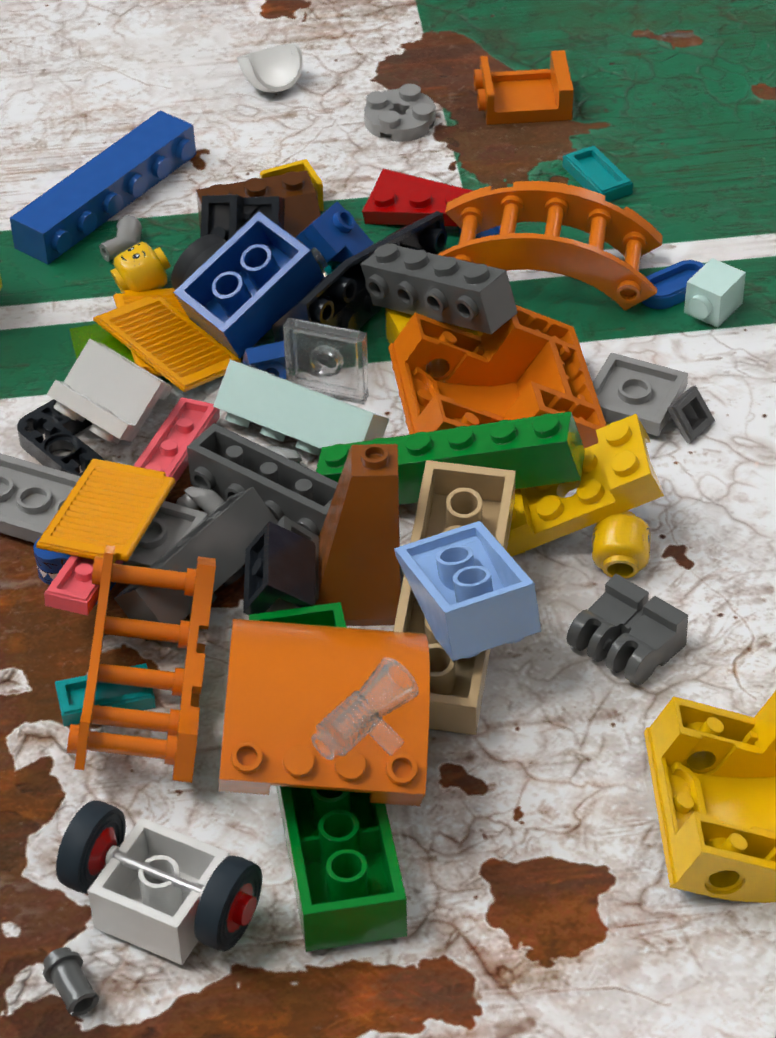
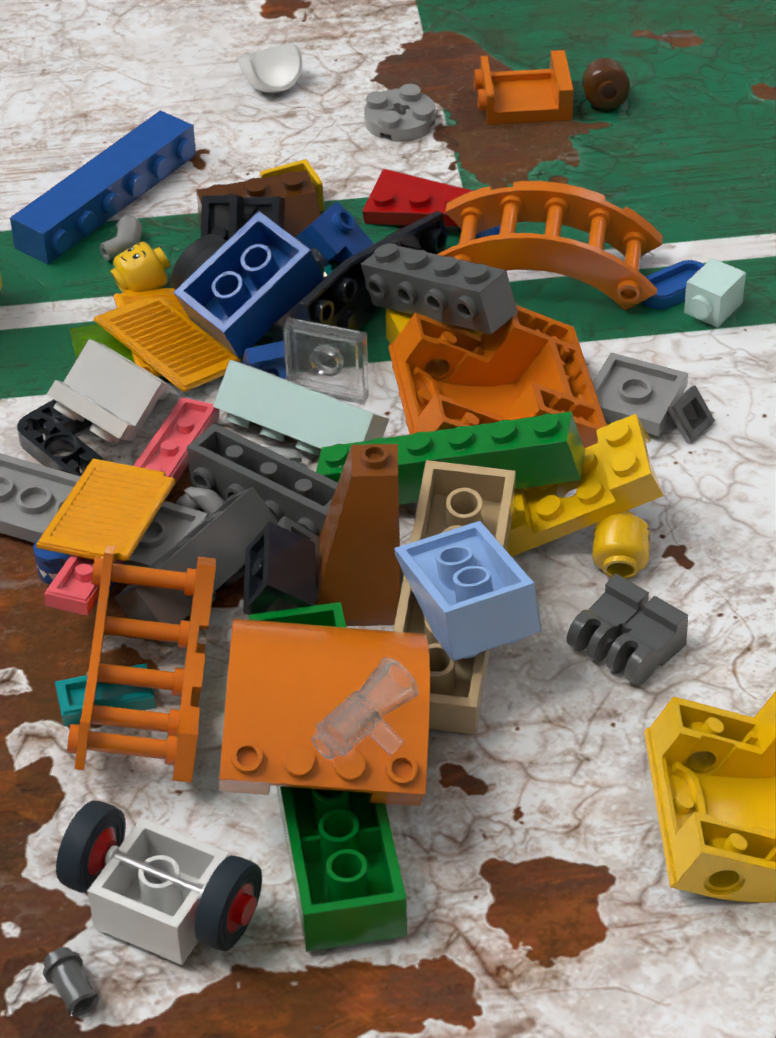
(597, 173): teal tile -> none
(606, 84): none -> reddish brown head

